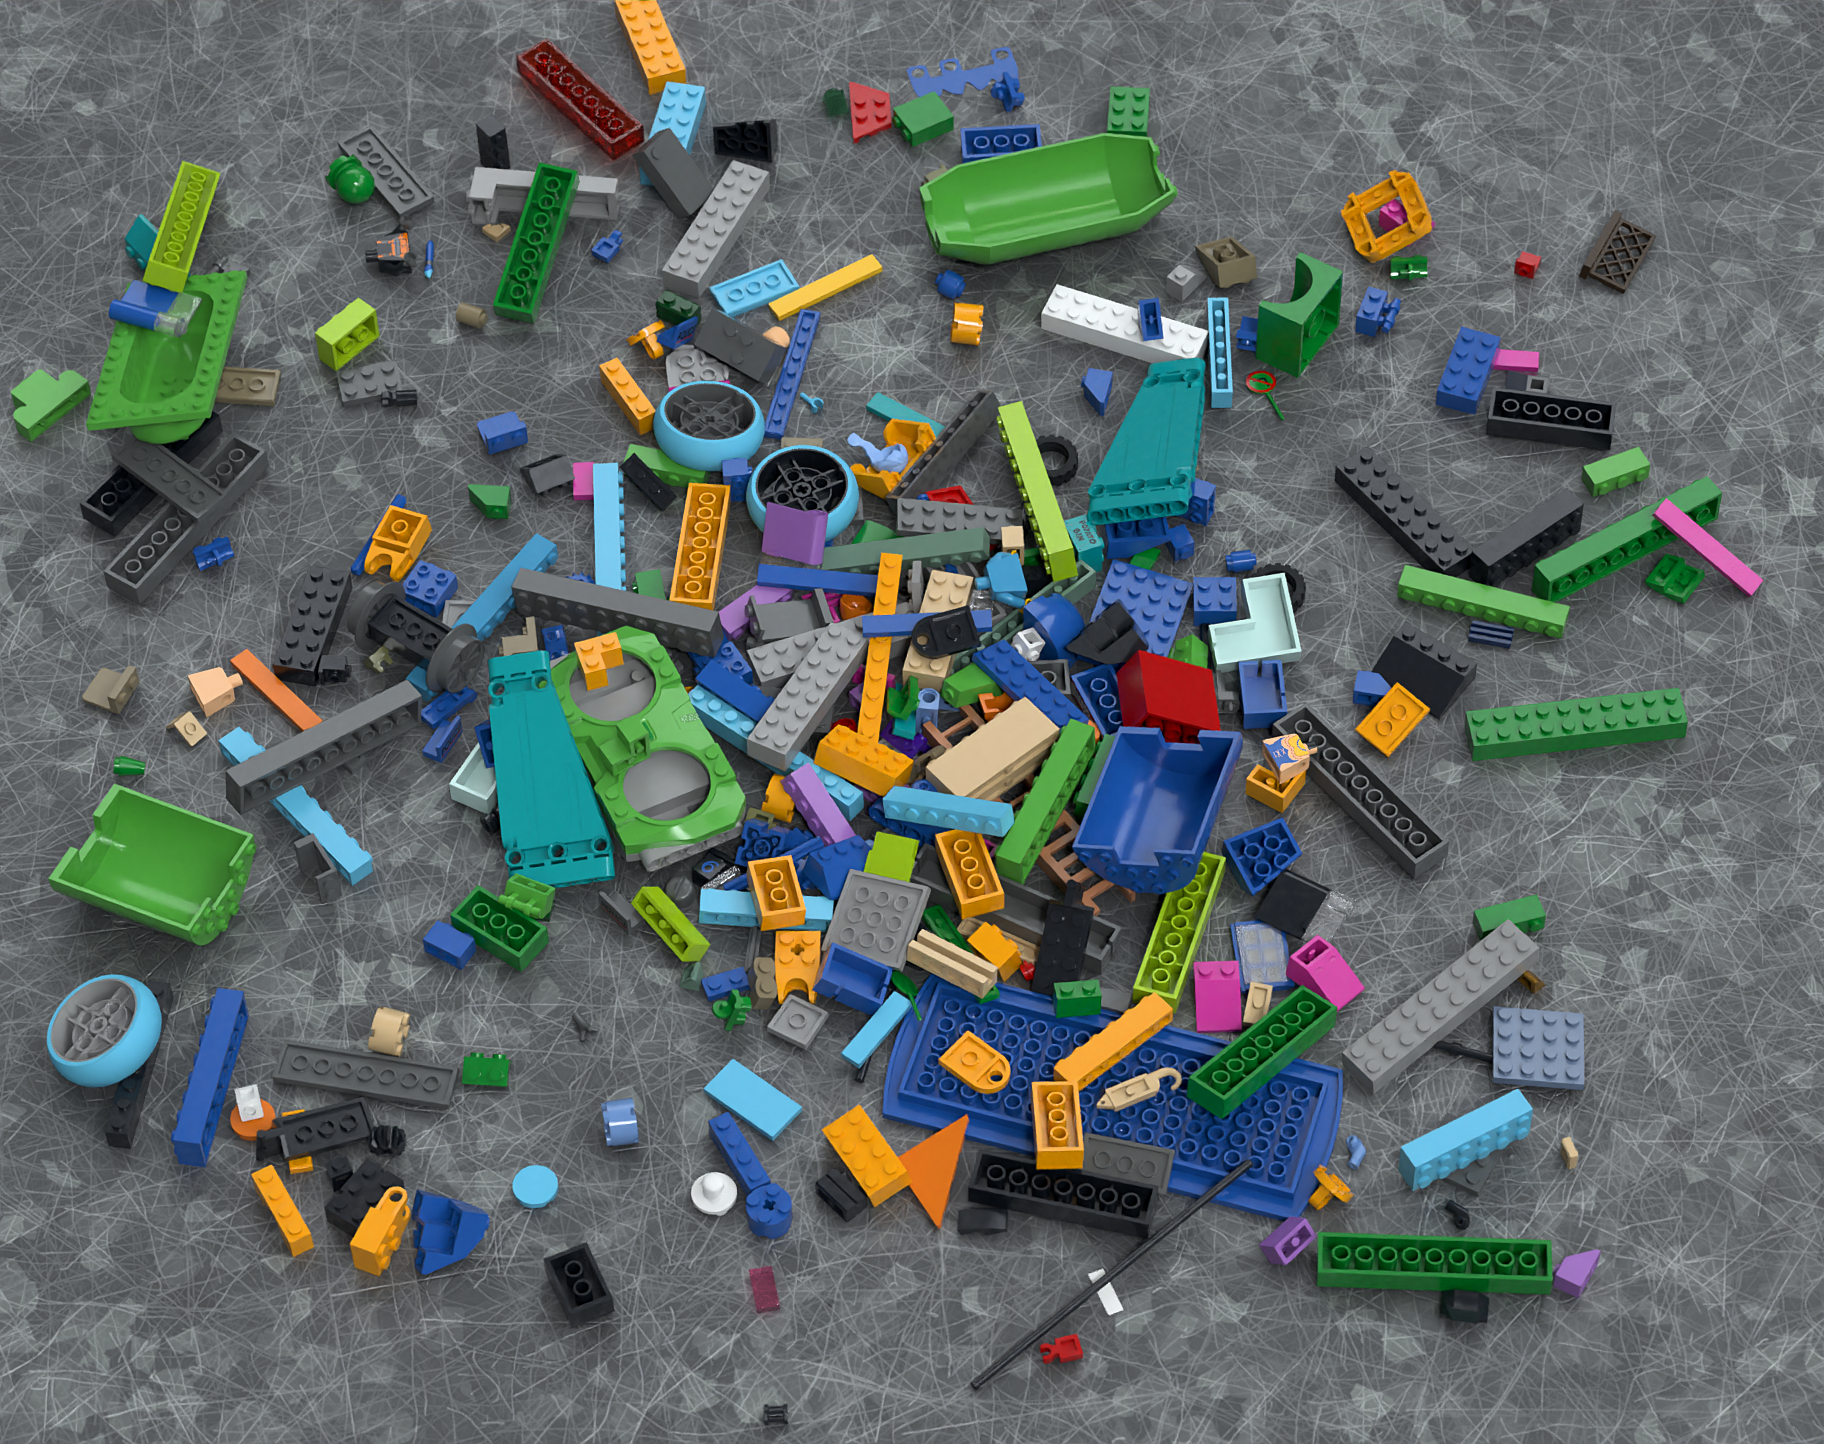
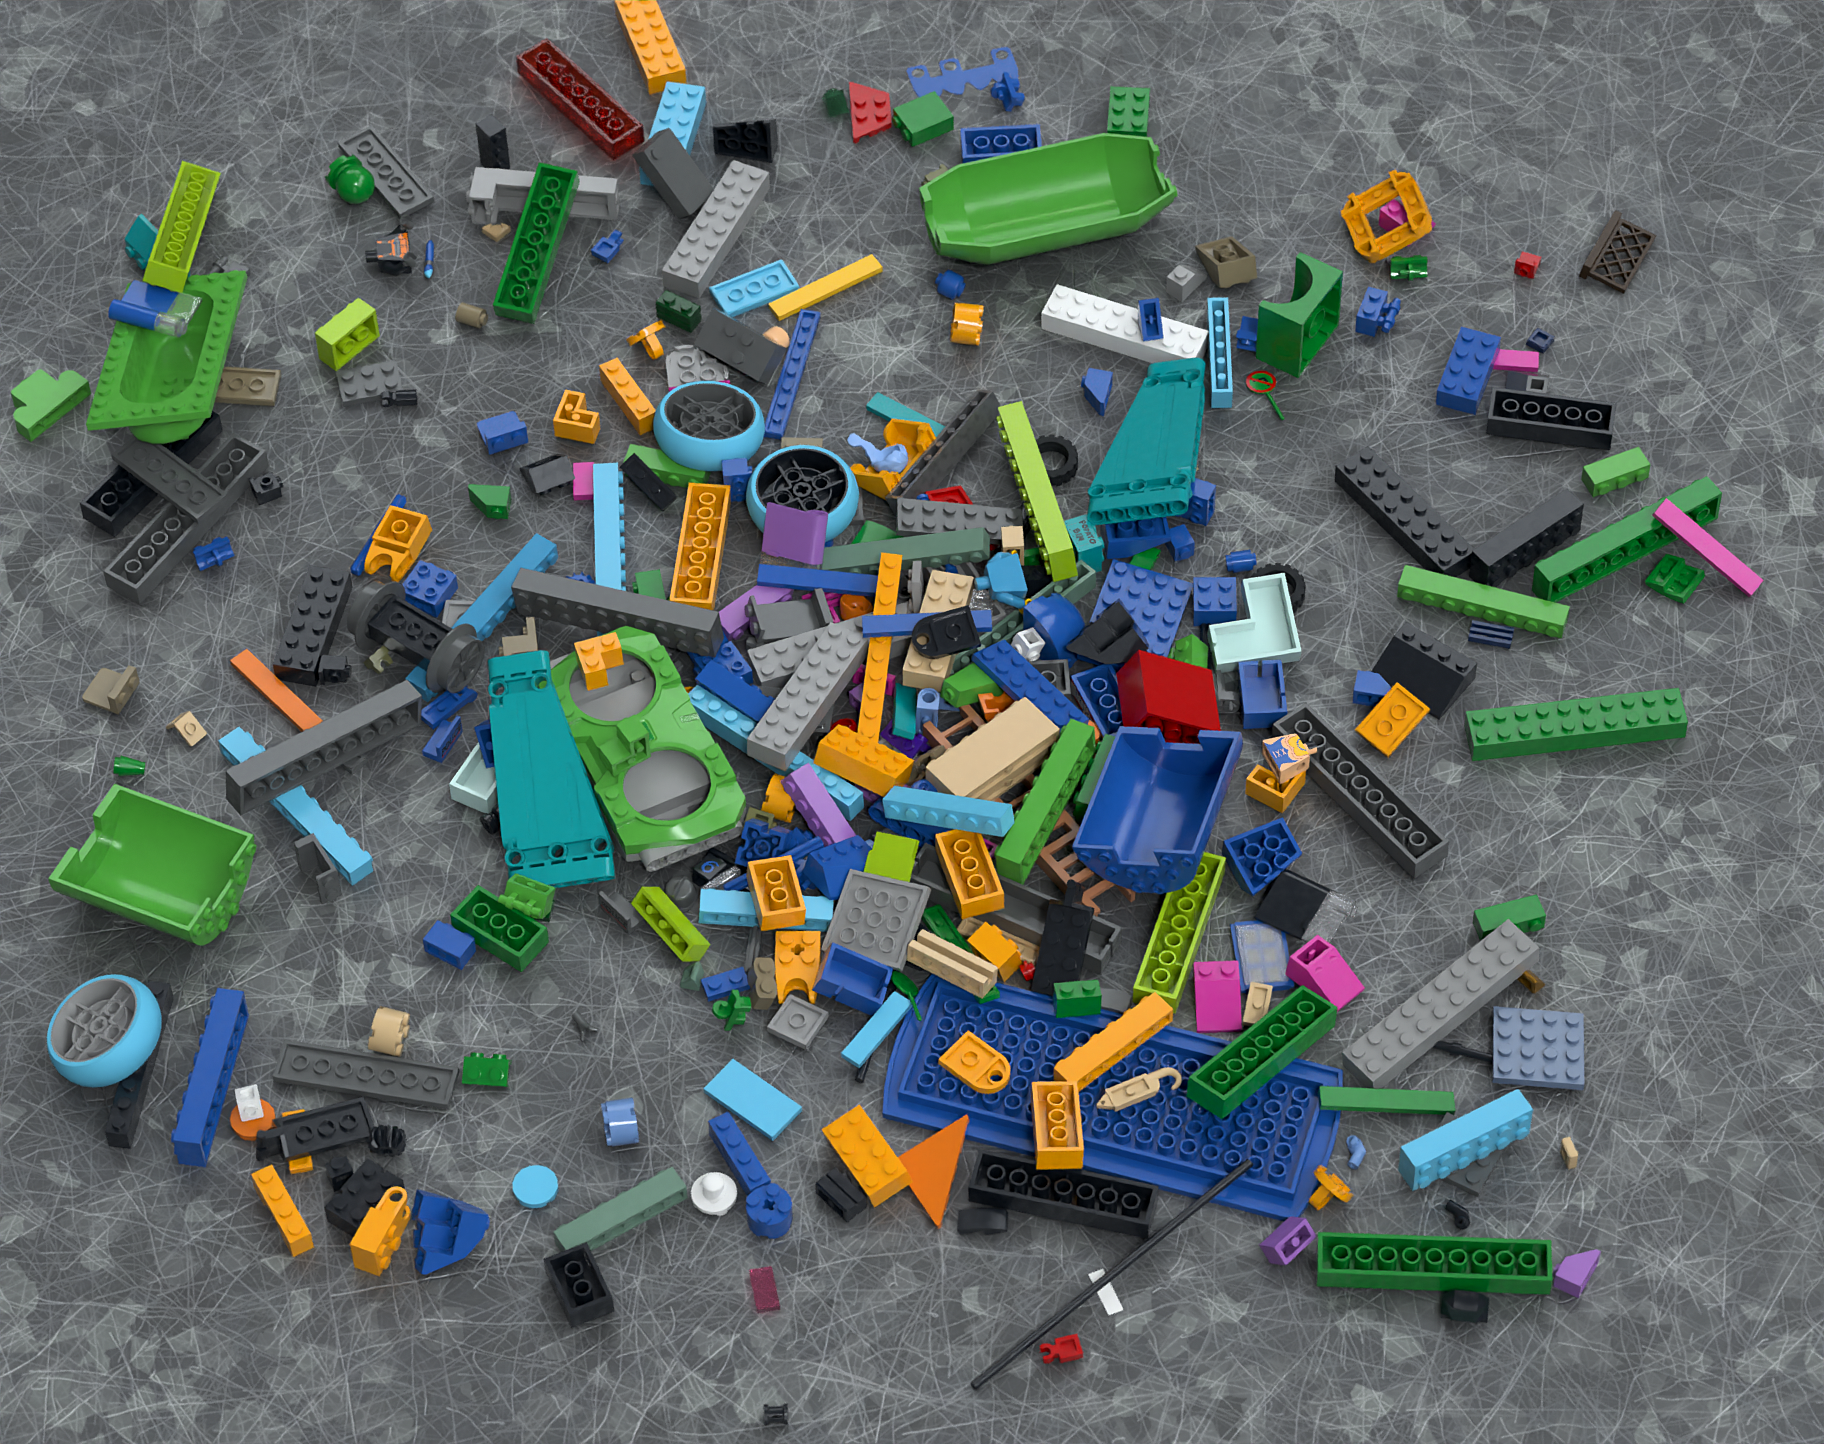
(213, 689): light nougat torso -> none
(266, 488): none -> black brick
(555, 641): blue hips -> none
(573, 419): none -> light orange brick
(623, 1212): none -> sand green brick
(679, 334): blue panel -> none
(816, 401): medium azure hand -> none
(903, 702): green bracket -> none
(1128, 1160): dark grey plate -> none
(1386, 1100): none -> green tile
(1540, 340): none -> dark blue tile

